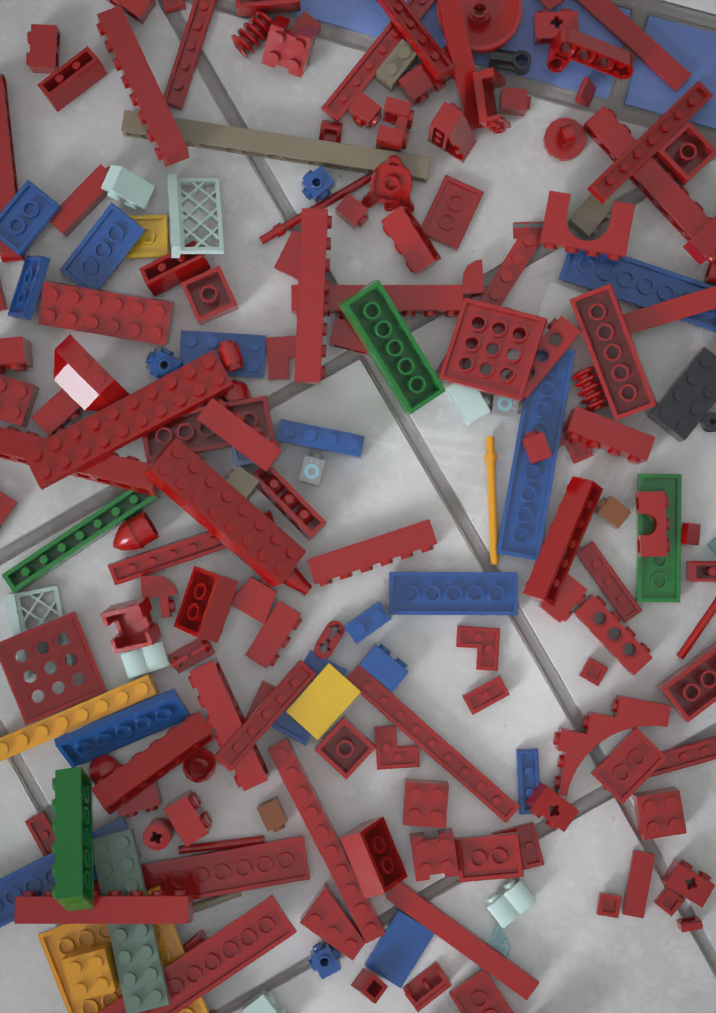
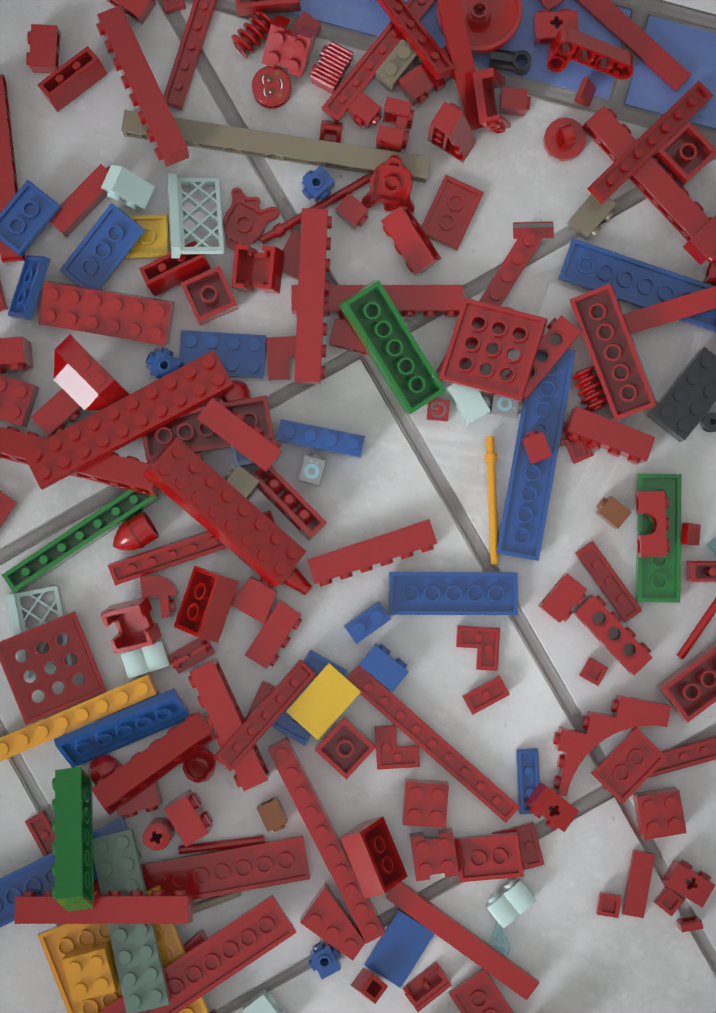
(230, 356): red brick -> none
(245, 220): none -> red tile
(257, 269): none -> red piece
(271, 87): none -> red head
(331, 67): none -> red brick
(333, 642): red beam -> none
(438, 410): none -> red tile
(473, 280): red brick -> none
(563, 540): red brick -> none
(612, 243): red arch -> none

